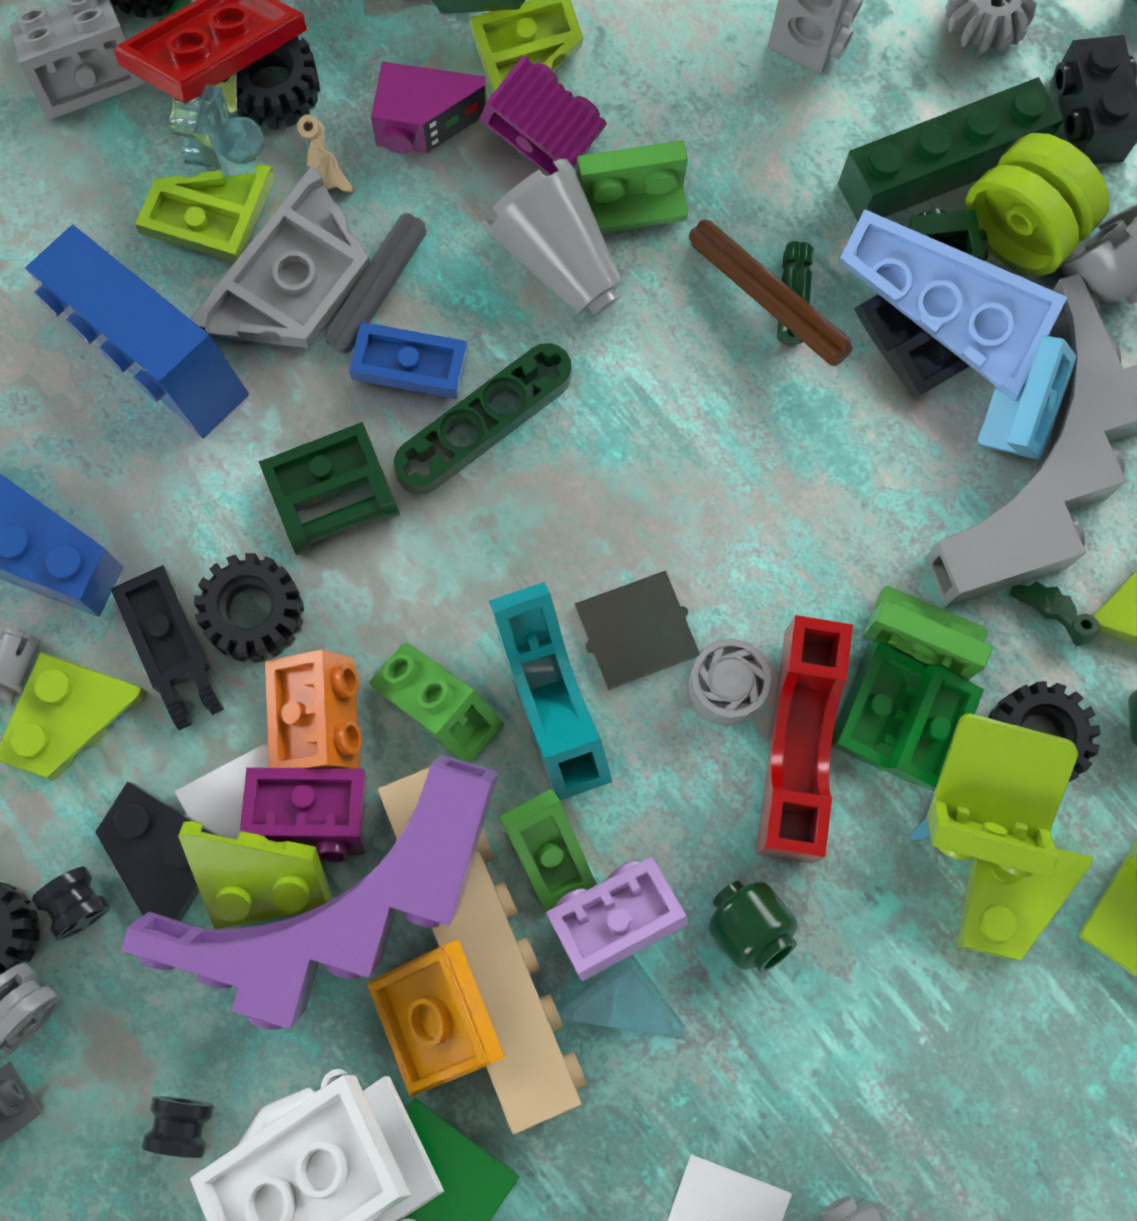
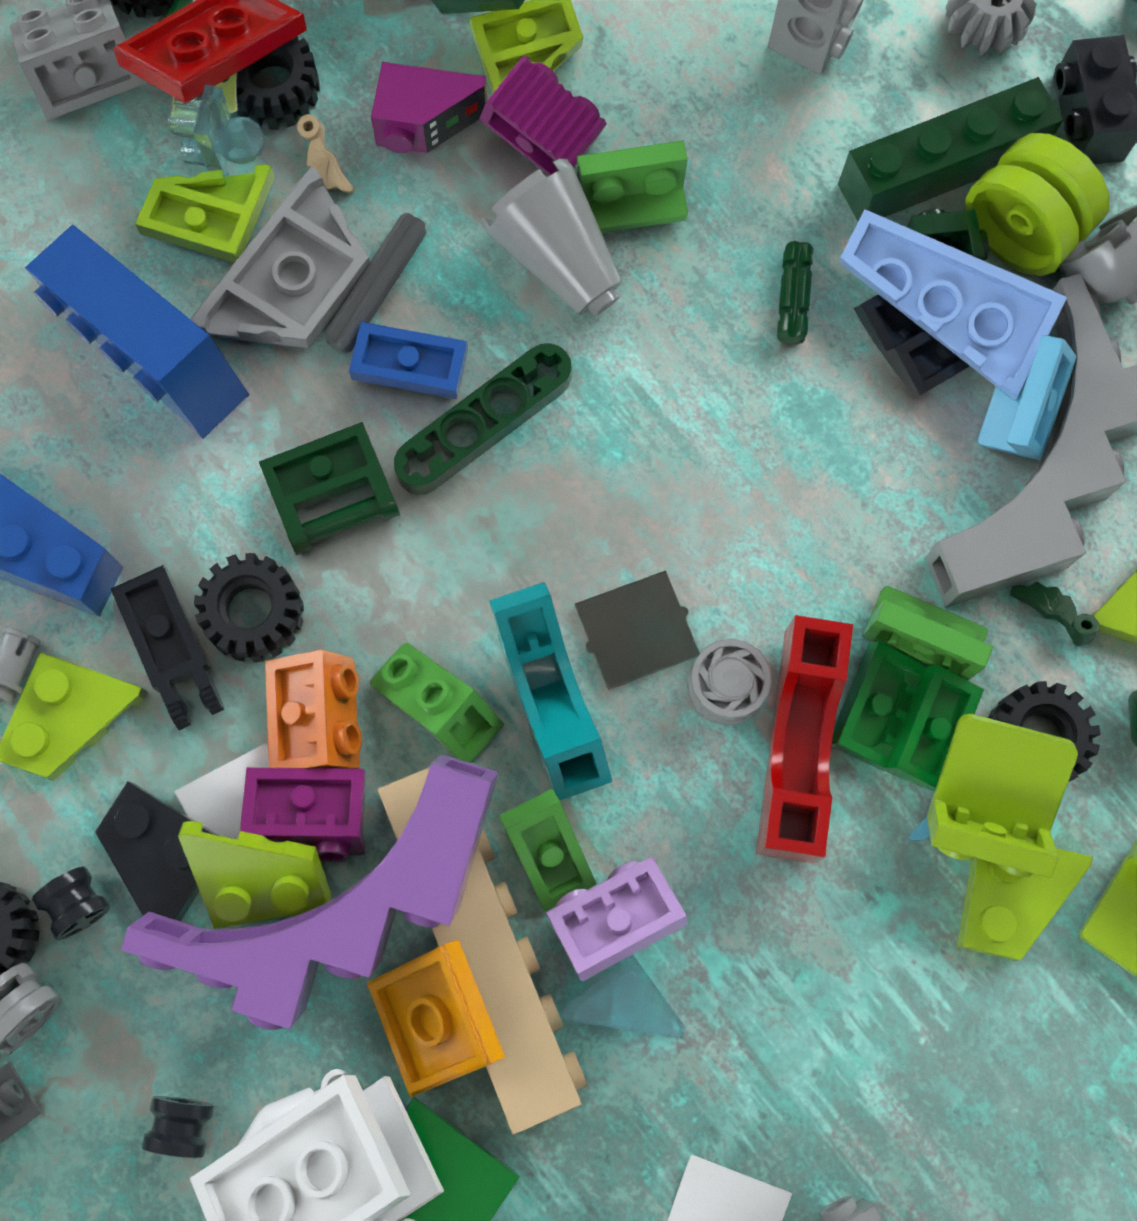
(753, 925): dark green head -> none
(771, 293): reddish brown axle -> none

